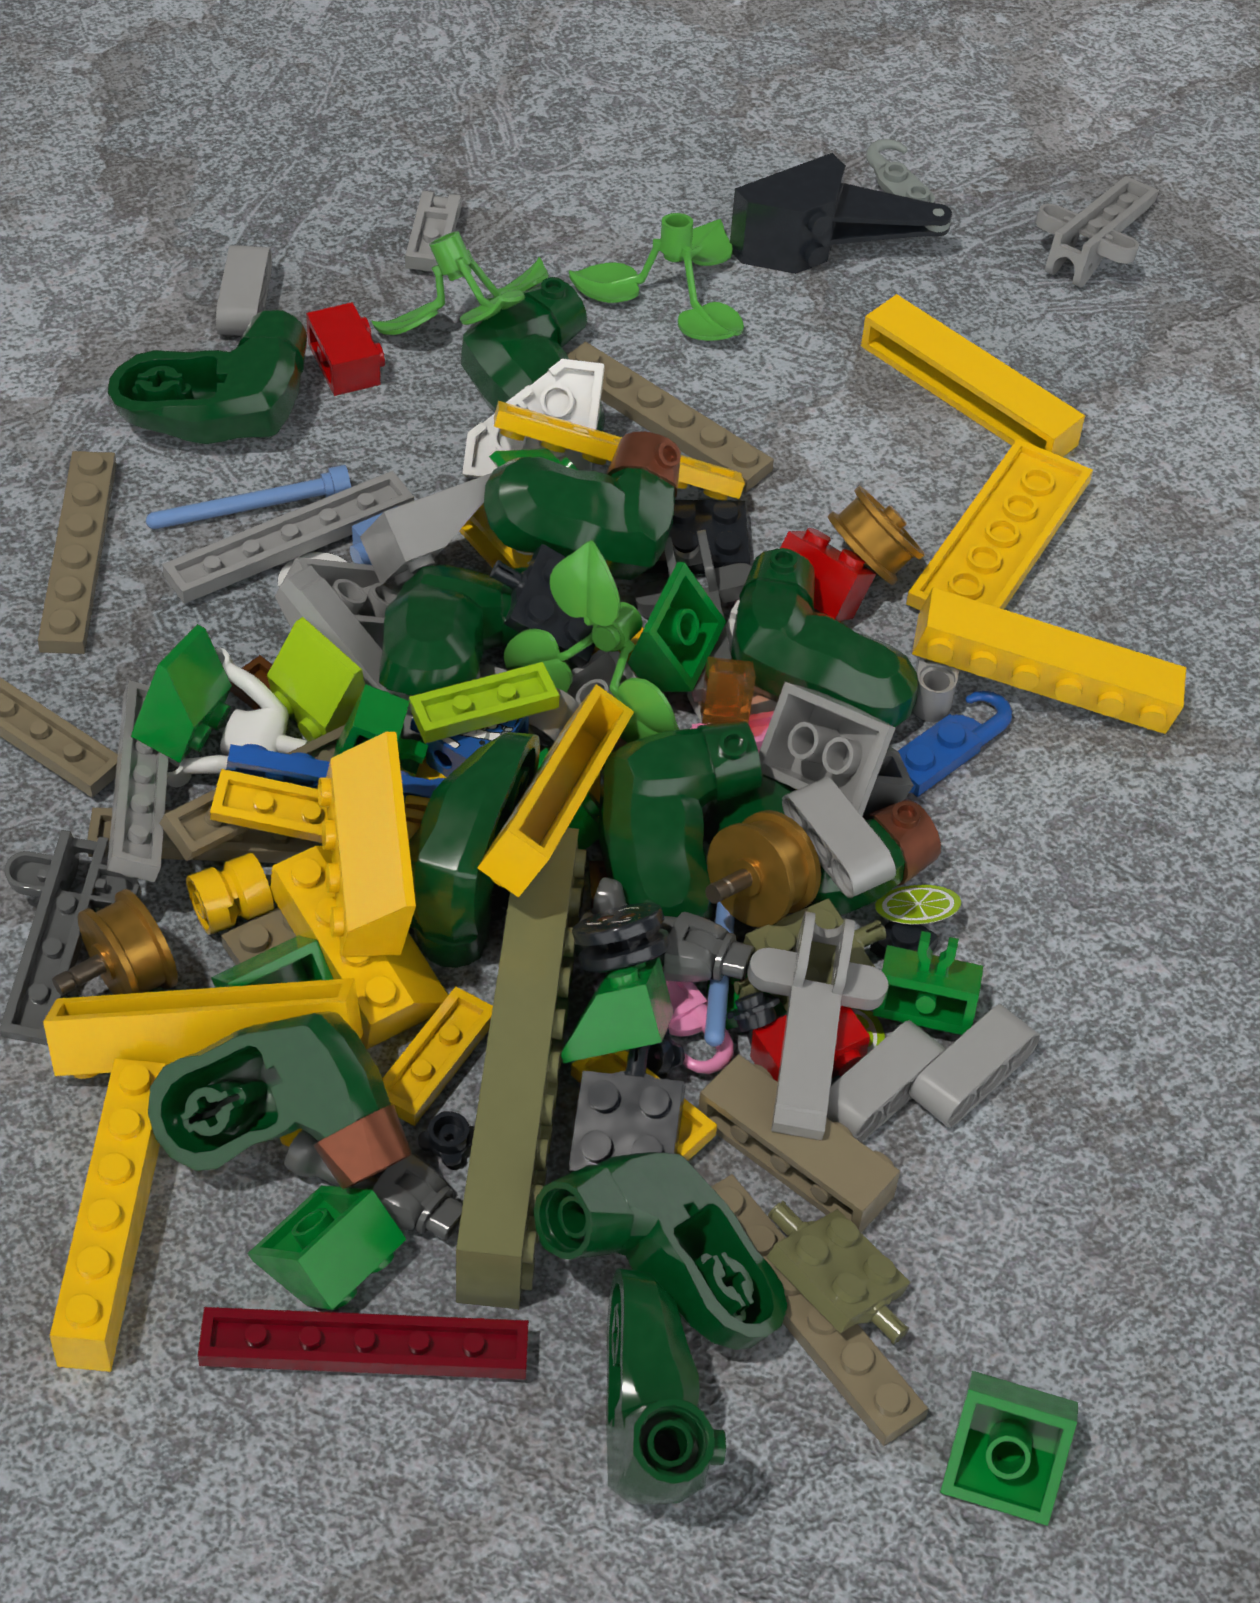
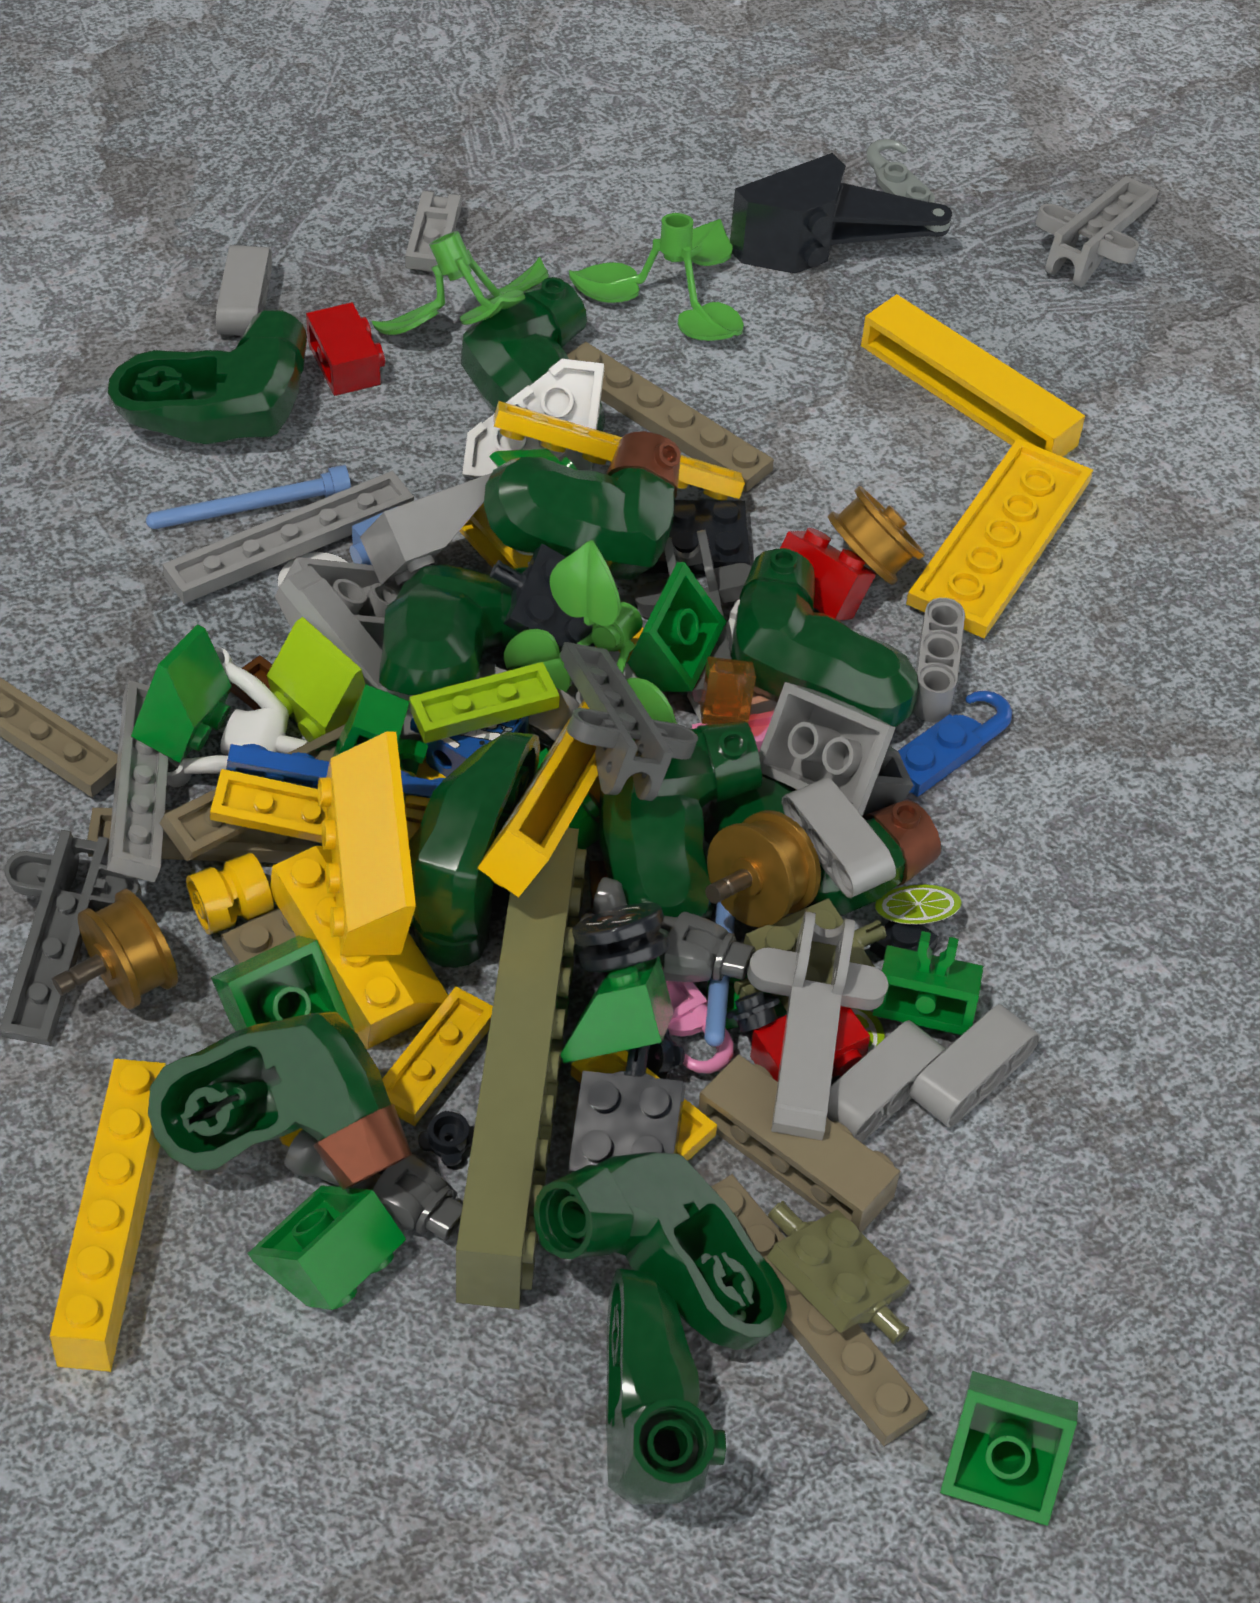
(77, 553): dark tan plate -> none
(169, 1025): yellow brick -> none
(363, 1343): dark red plate -> none
(616, 718): none -> dark grey piece
(1049, 660): yellow brick -> none

